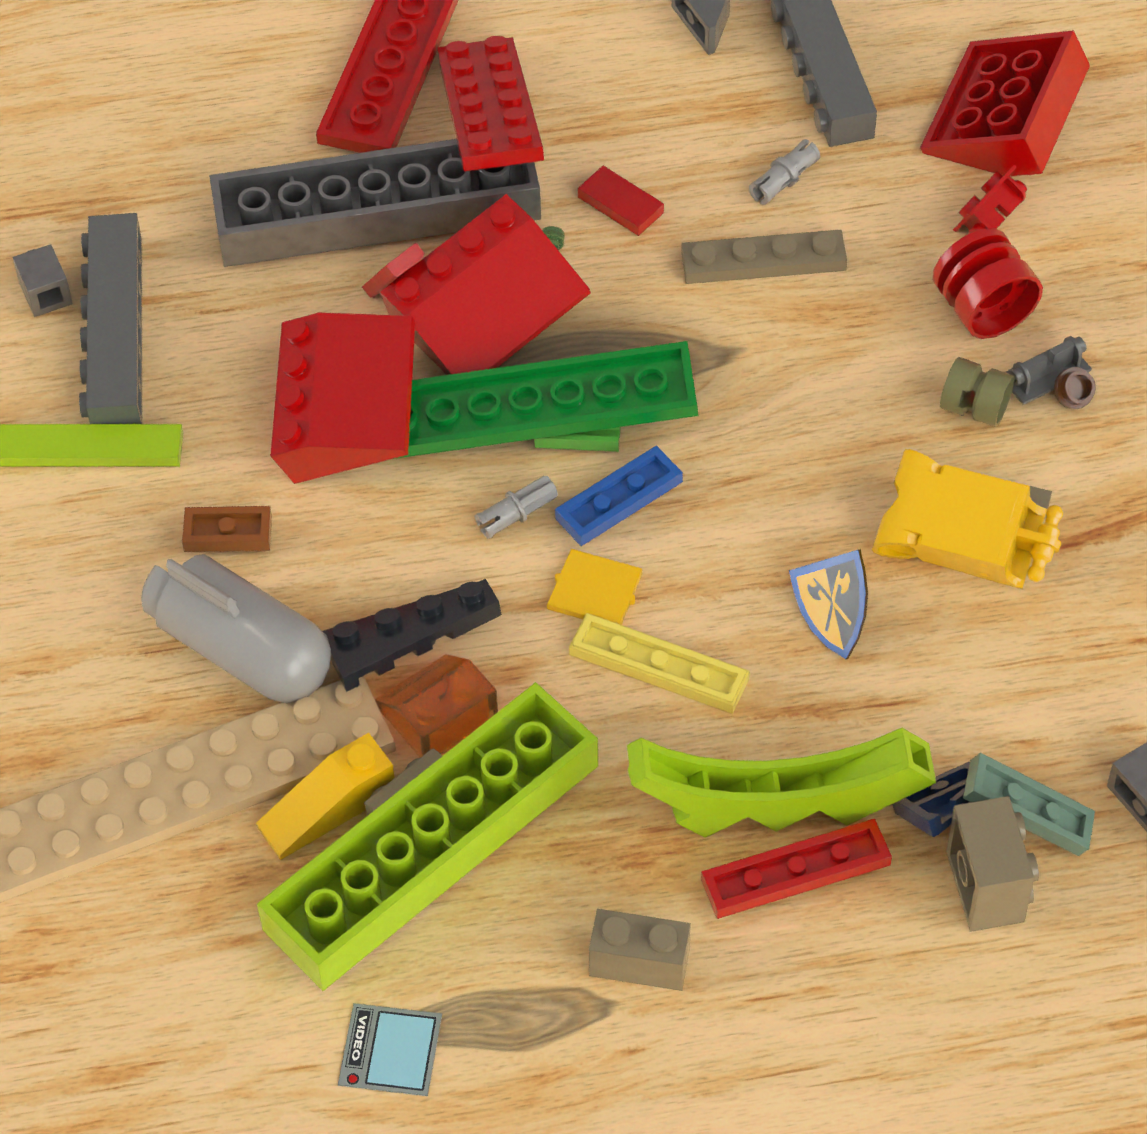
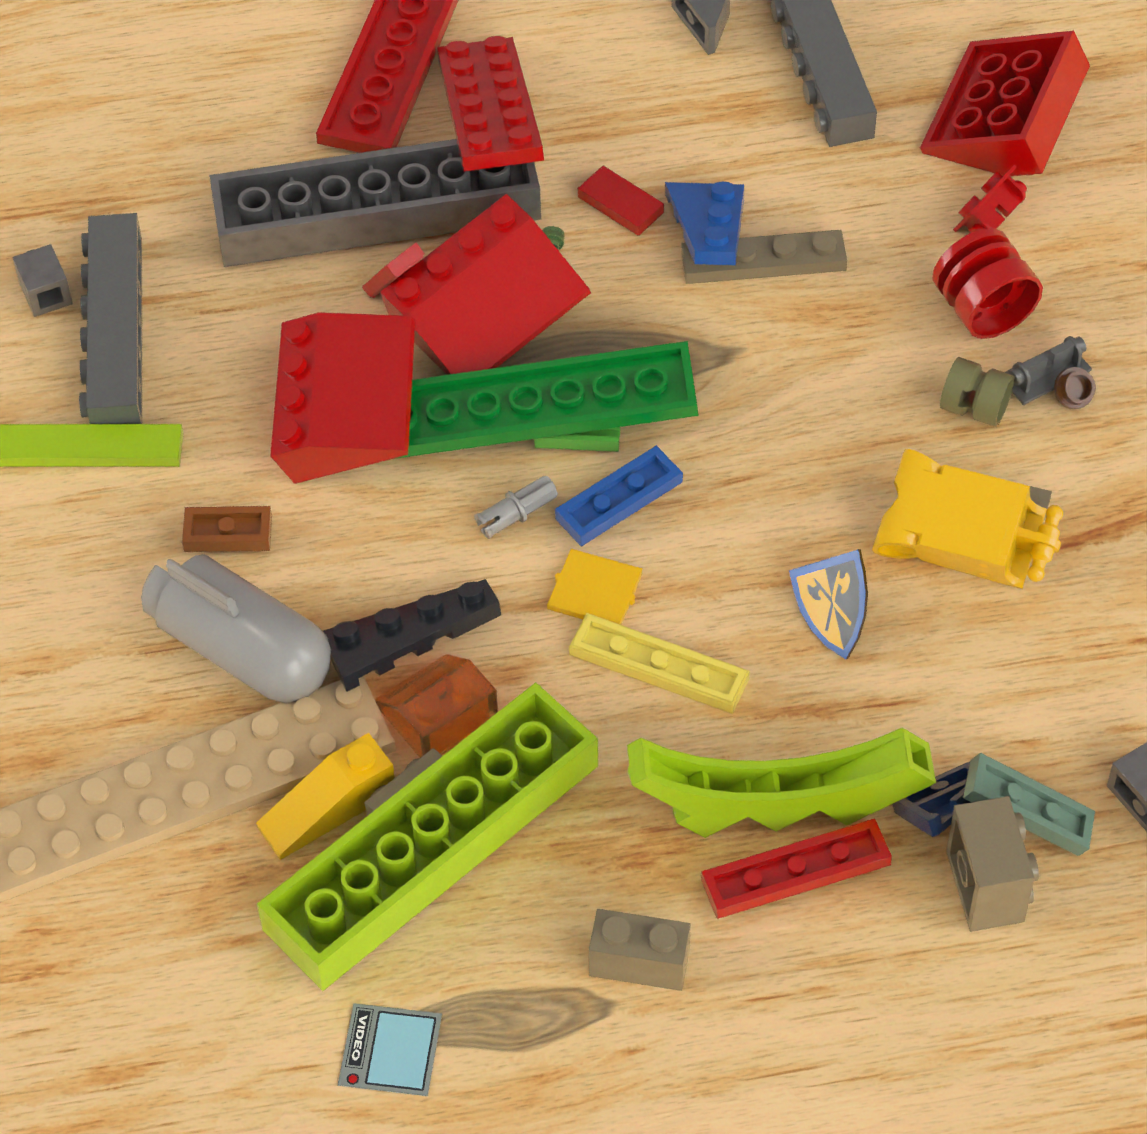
(709, 219): none -> blue wing
(784, 172): light grey pin -> none

